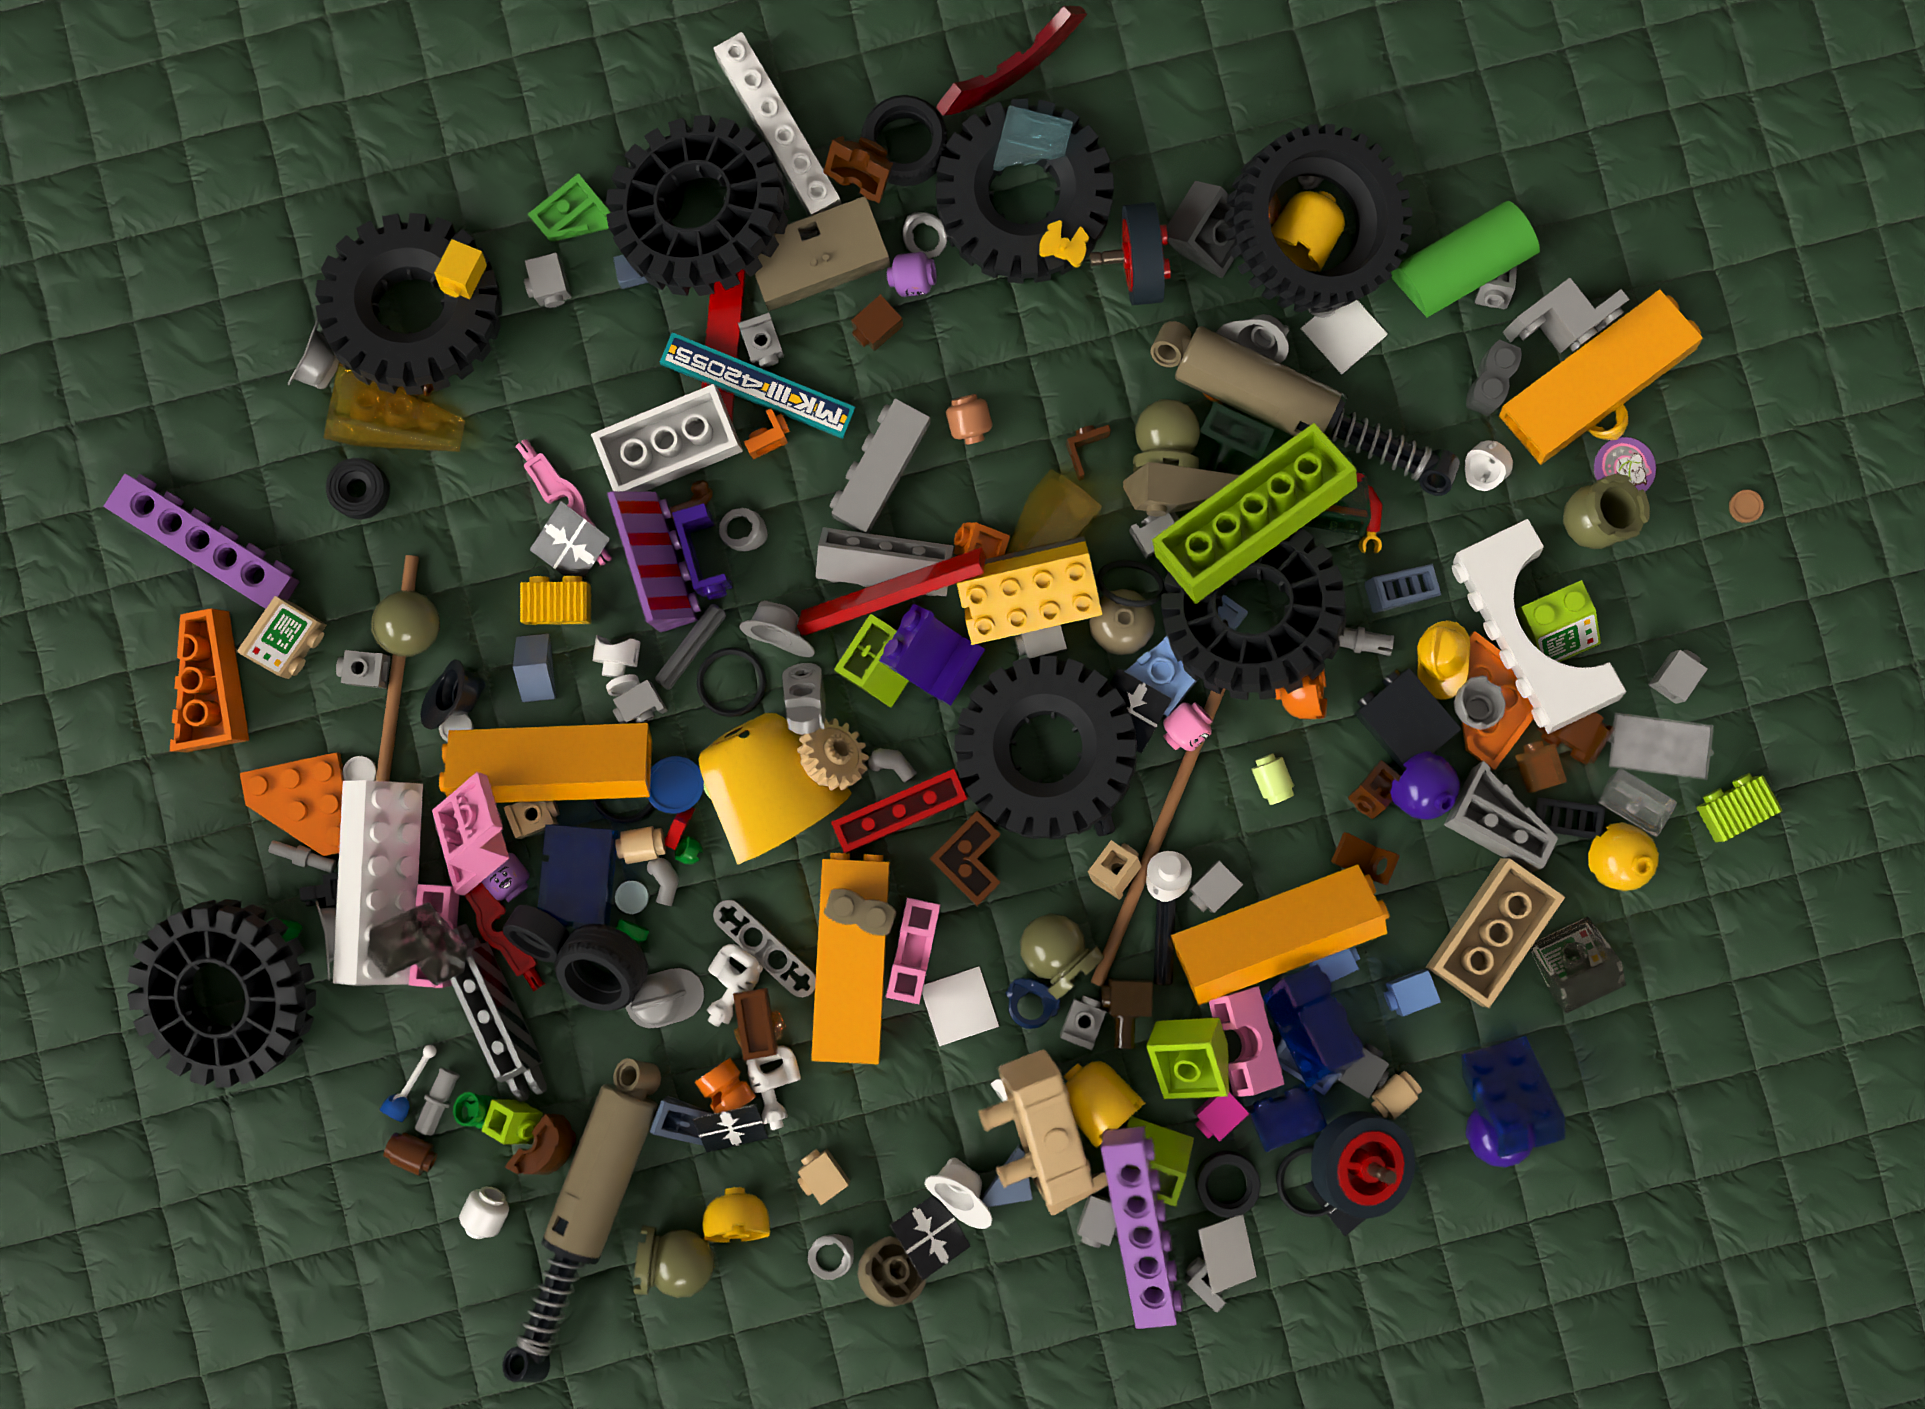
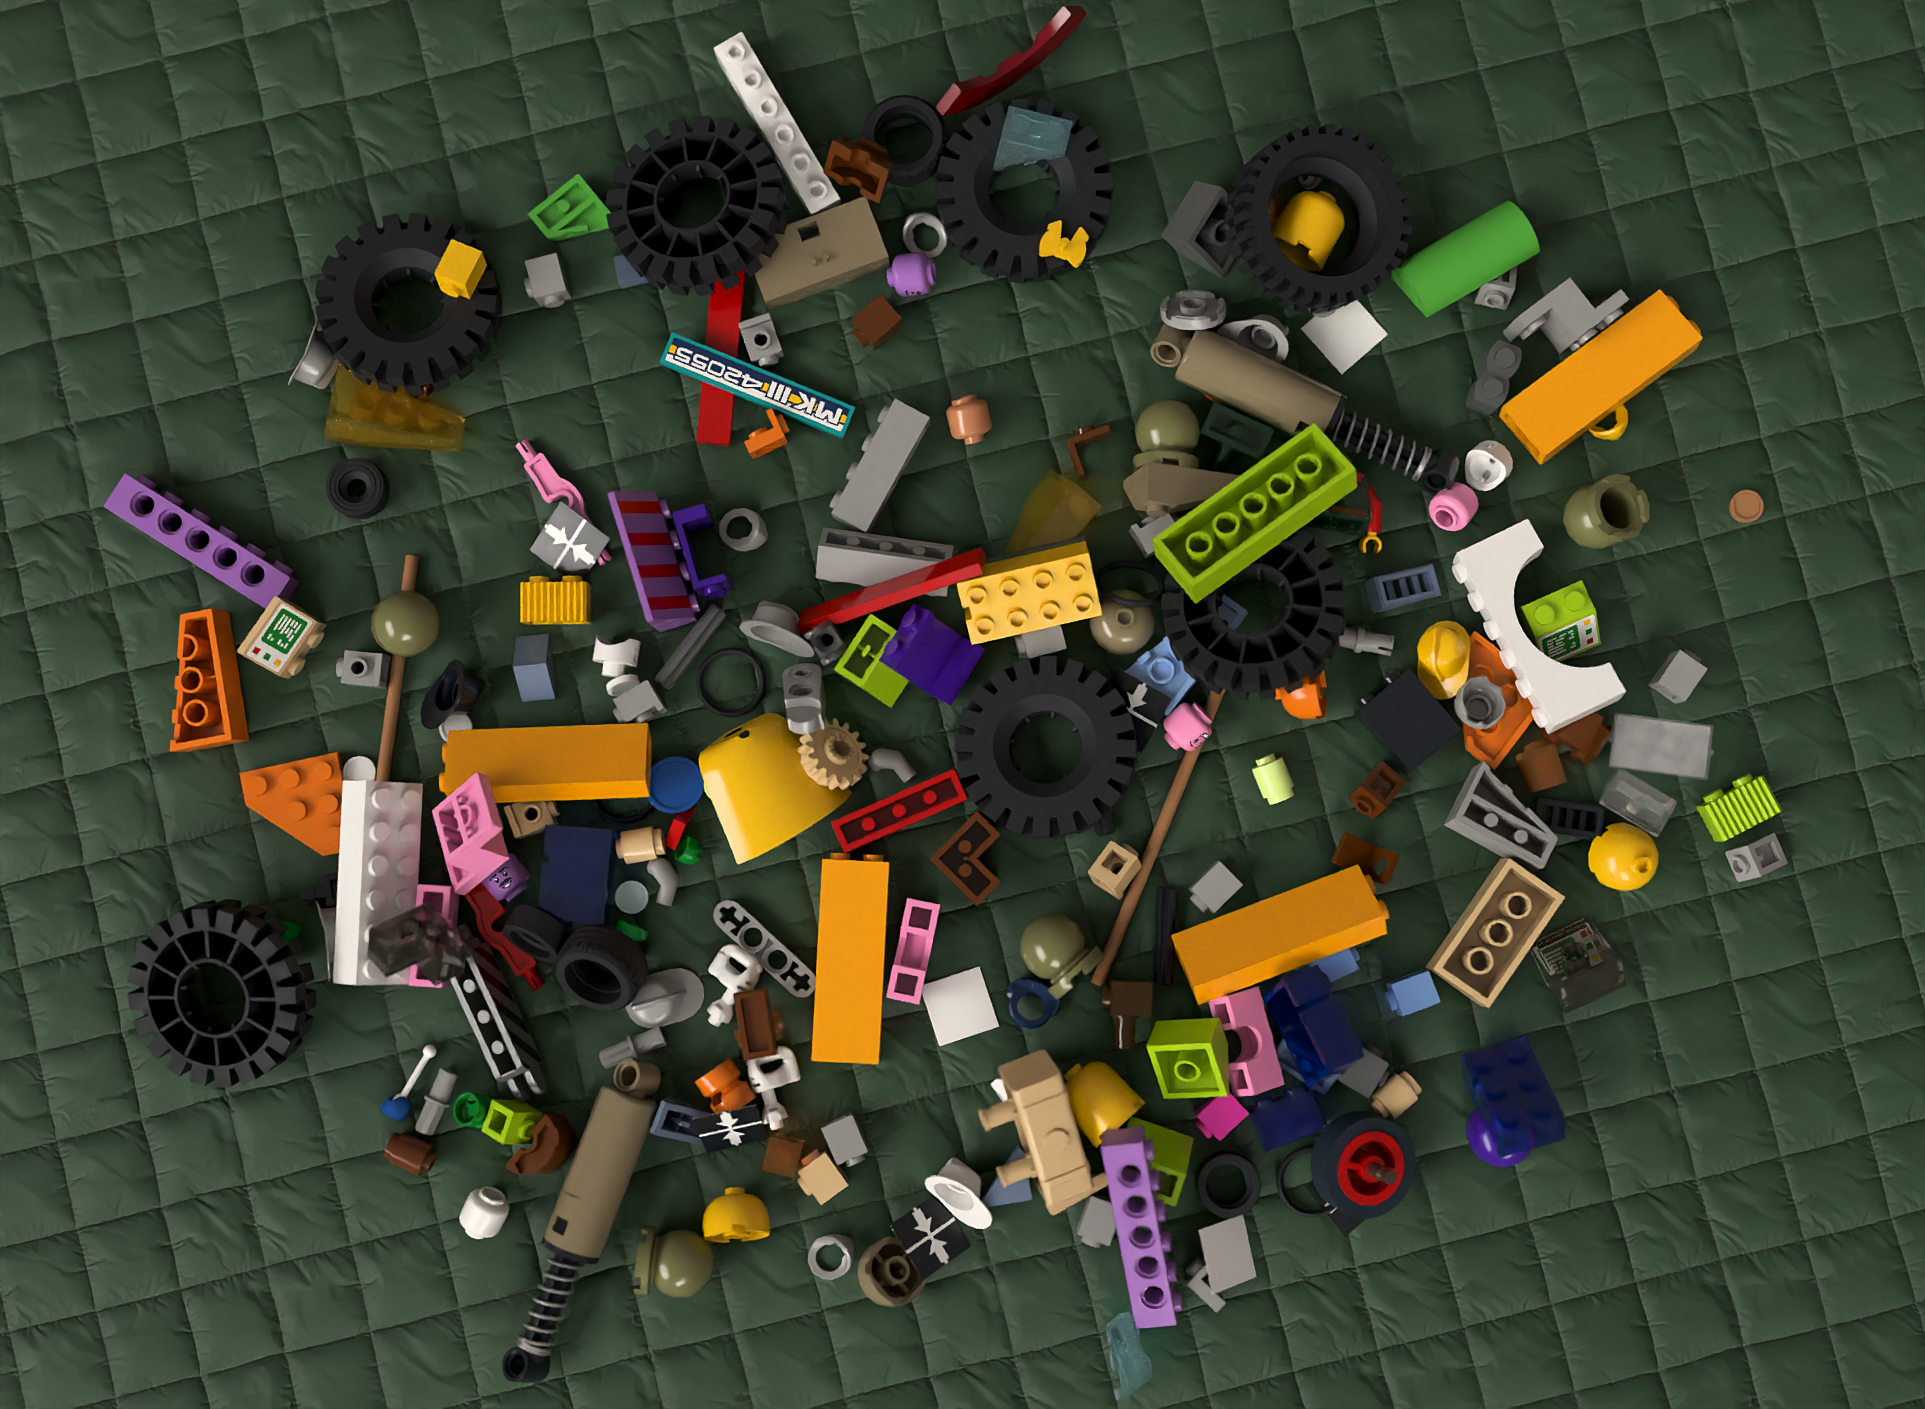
(302, 856): light grey bar -> none
(632, 1047): none -> light grey axle
(667, 441): white brick -> none
(702, 494): reddish brown arm -> none
(783, 1155): none -> clear orange brick
(827, 649): none -> dark grey piece
(846, 1139): none -> light grey brick
(851, 908): dark tan brick -> none
(975, 535): orange bracket -> none
(1073, 1032): light grey brick -> none
(1127, 1355): none -> clear light blue wing
(1140, 253): black wheel -> none
(1168, 875): white piece -> none
(1193, 310): none -> light grey tile
(1426, 787): dark purple cylinder -> none
(1453, 507): none -> bright pink head
(1627, 458): sticker -> none
(1756, 858): none -> light grey bracket

